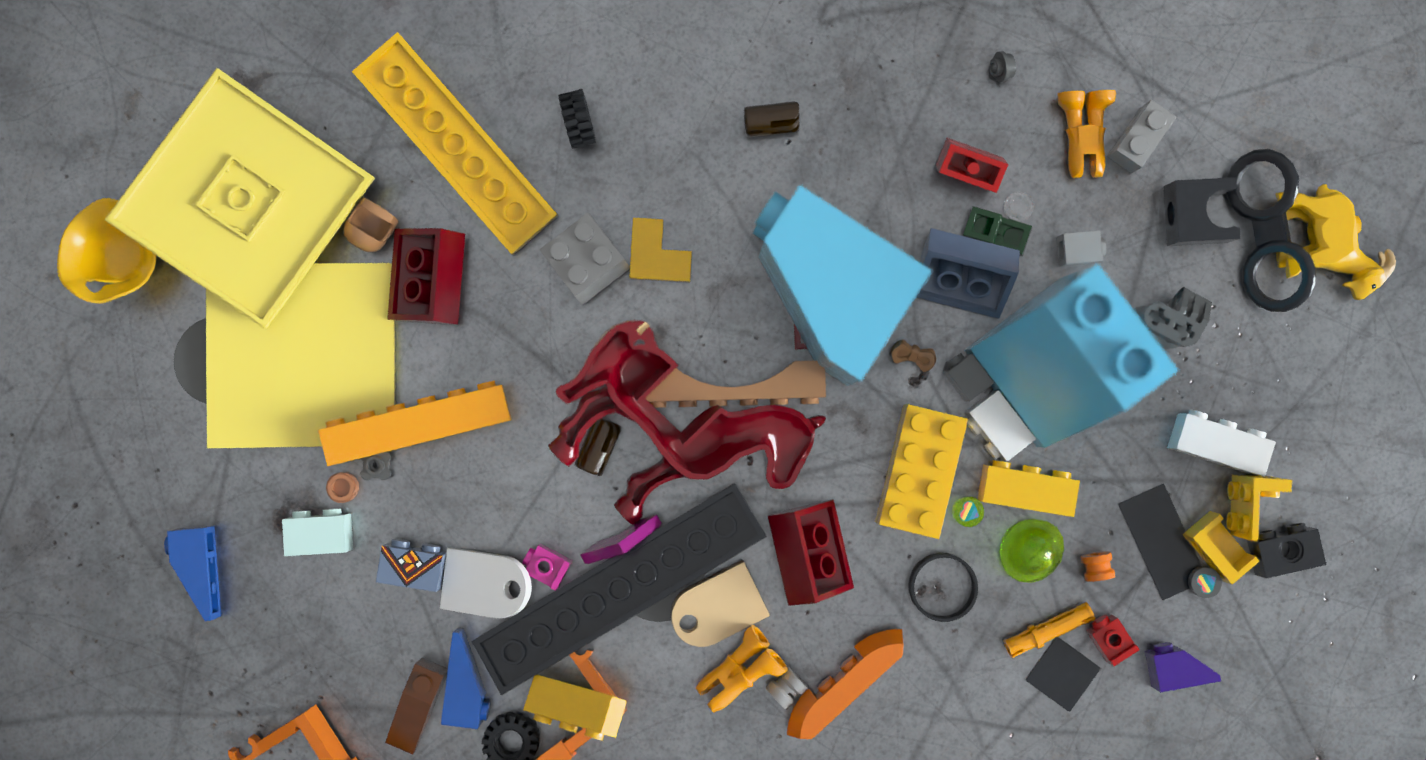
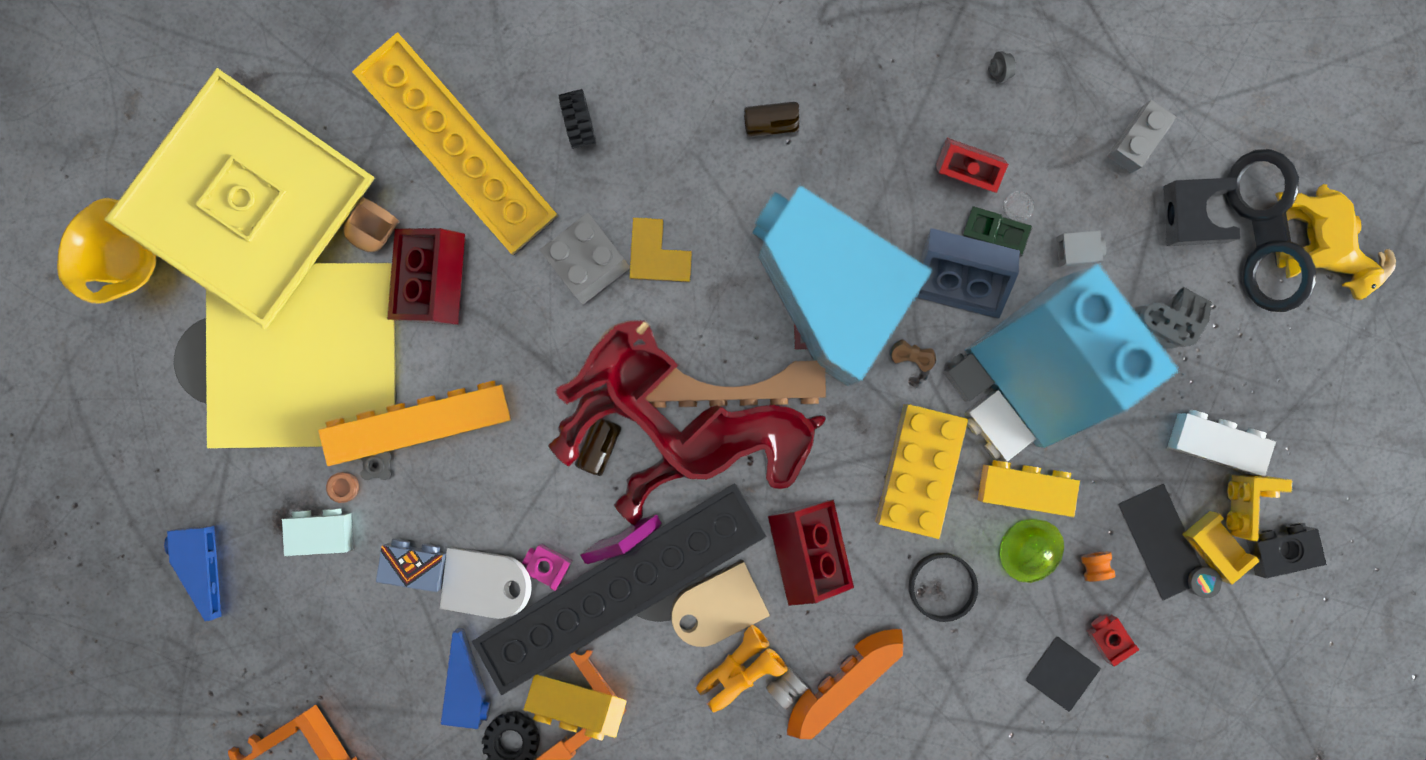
(416, 705): reddish brown slope -> none
(968, 511): clear neon green tile -> none
(1038, 635): light orange pin -> none
(1086, 138): light orange piece -> none
(1176, 669): dark purple slope -> none

